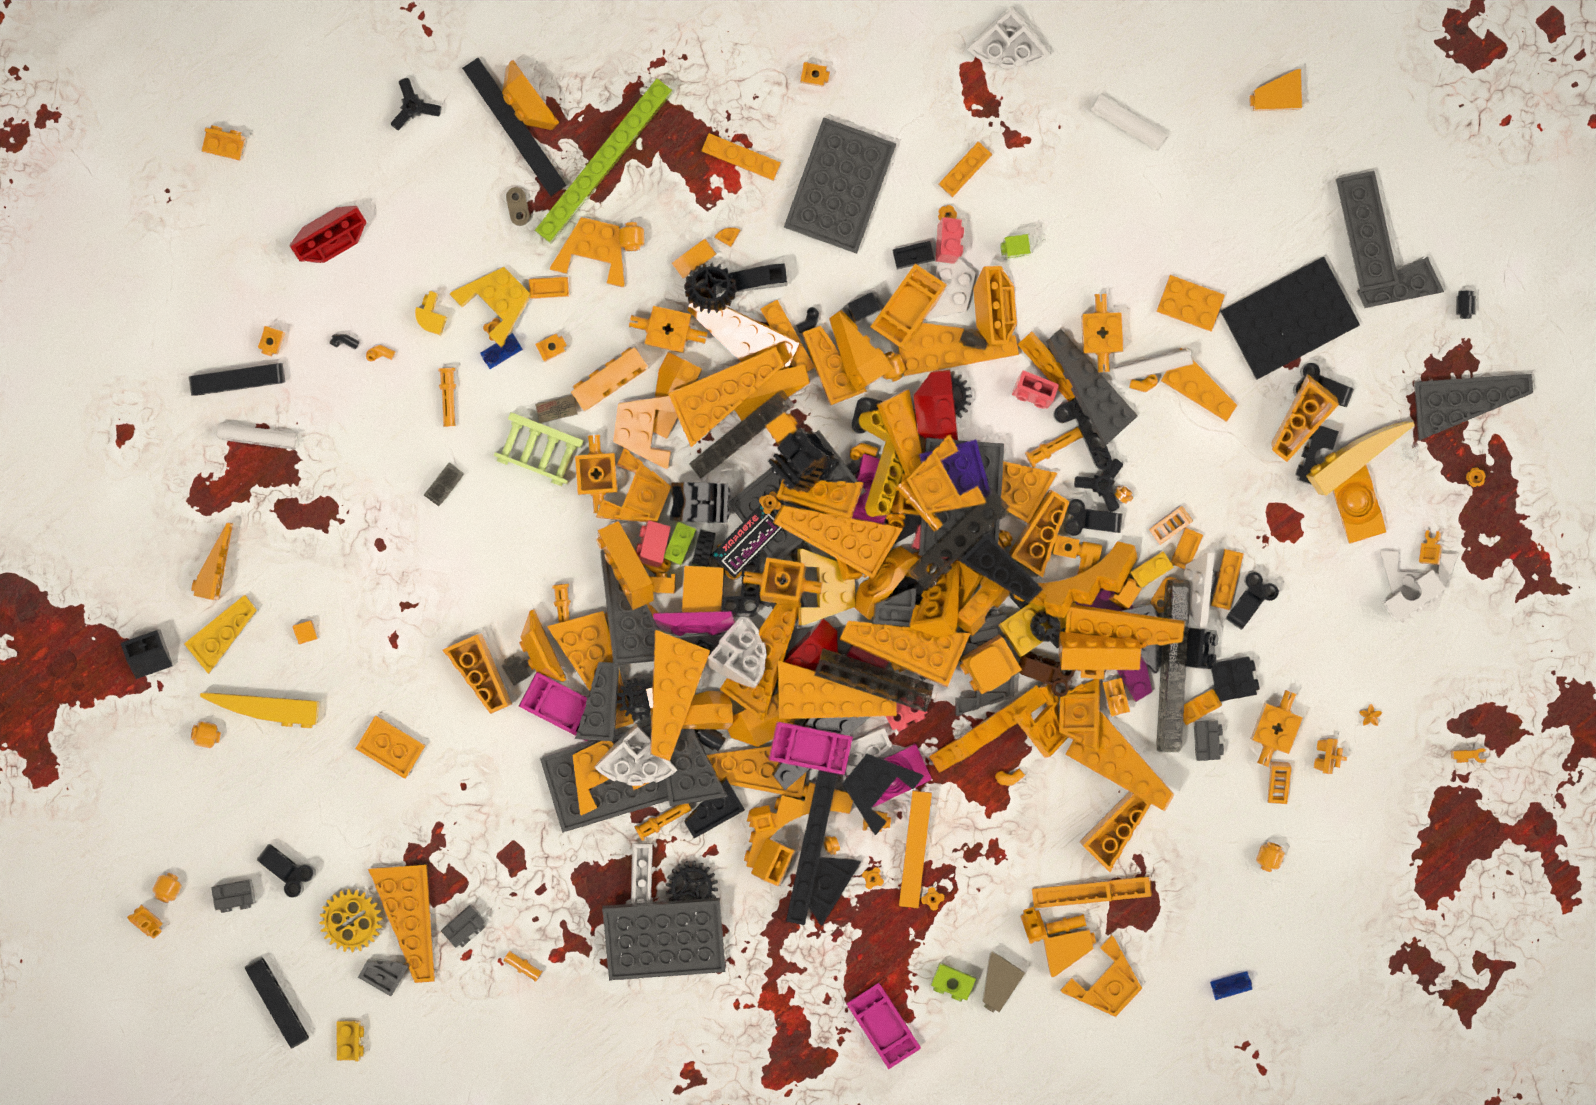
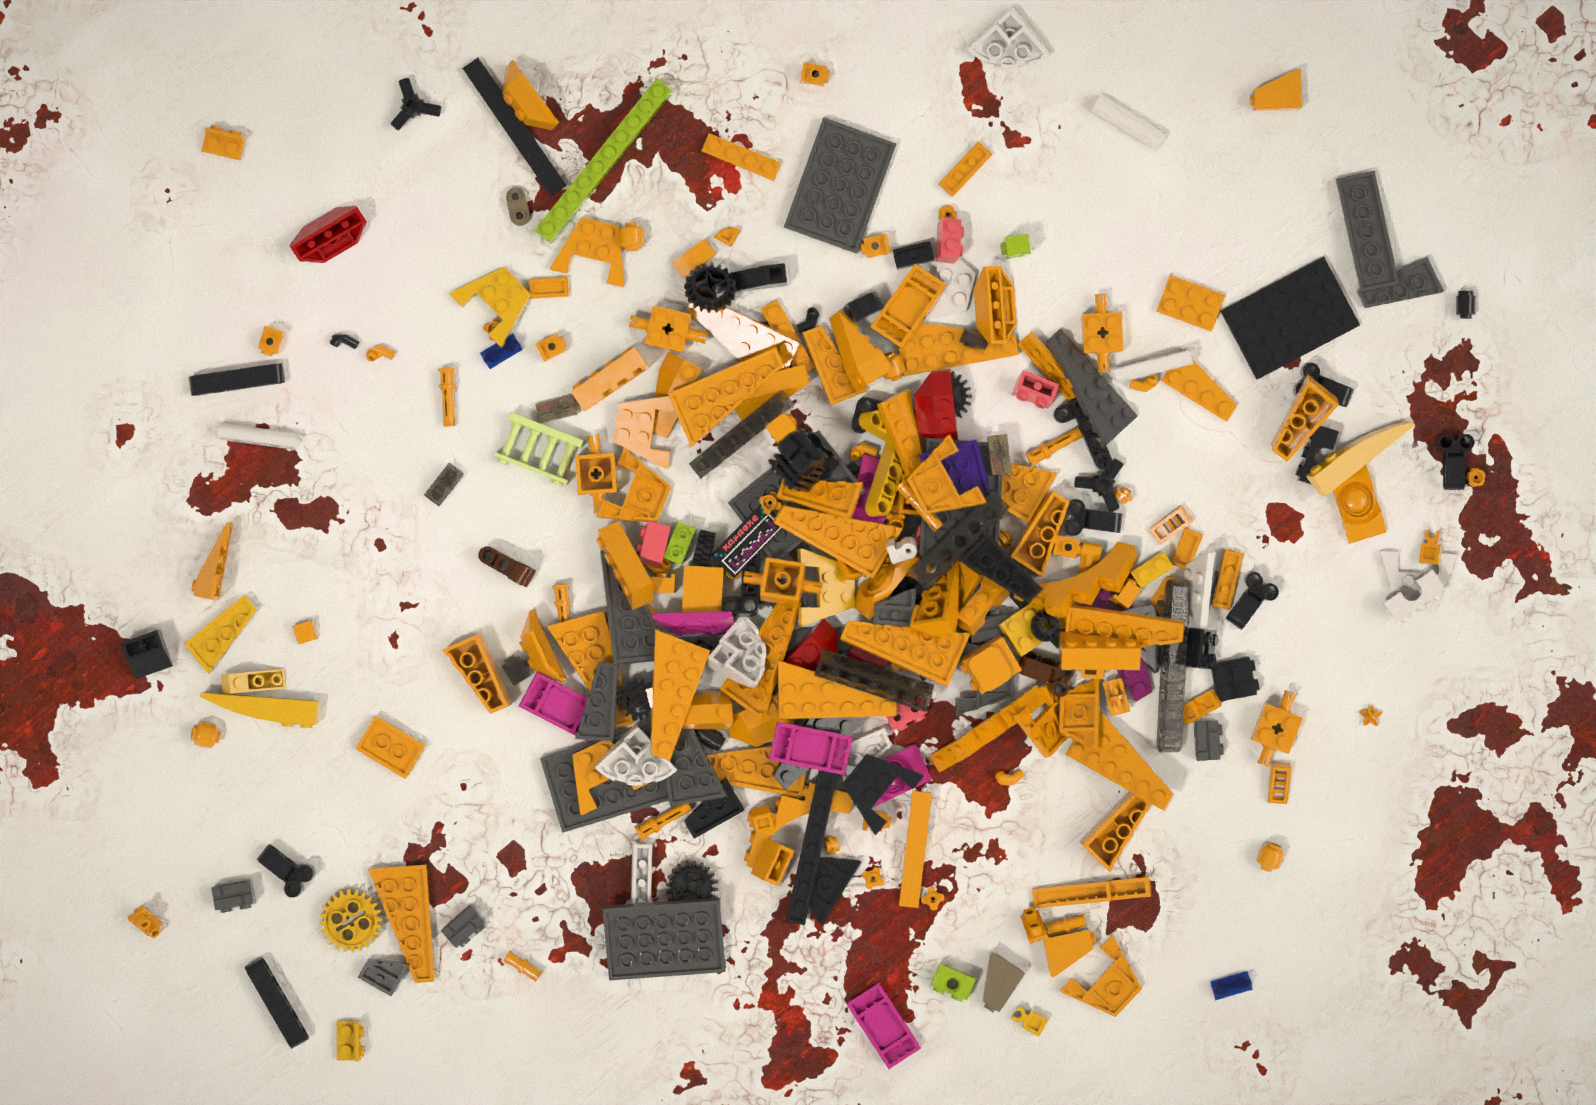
(166, 888): light orange head -> none
(252, 681): none -> yellow slope
(427, 319): yellow brick -> none
(517, 571): none -> reddish brown piece
(700, 502): black piece -> none
(883, 246): none -> light orange brick
(901, 550): none -> white leg
(999, 454): none -> dark tan tile
(1032, 1022): none -> yellow plate
(1327, 764): light orange hips -> none
(1454, 401): dark grey wing -> none
(1454, 461): none -> black piece
(1463, 755): light orange plate -> none

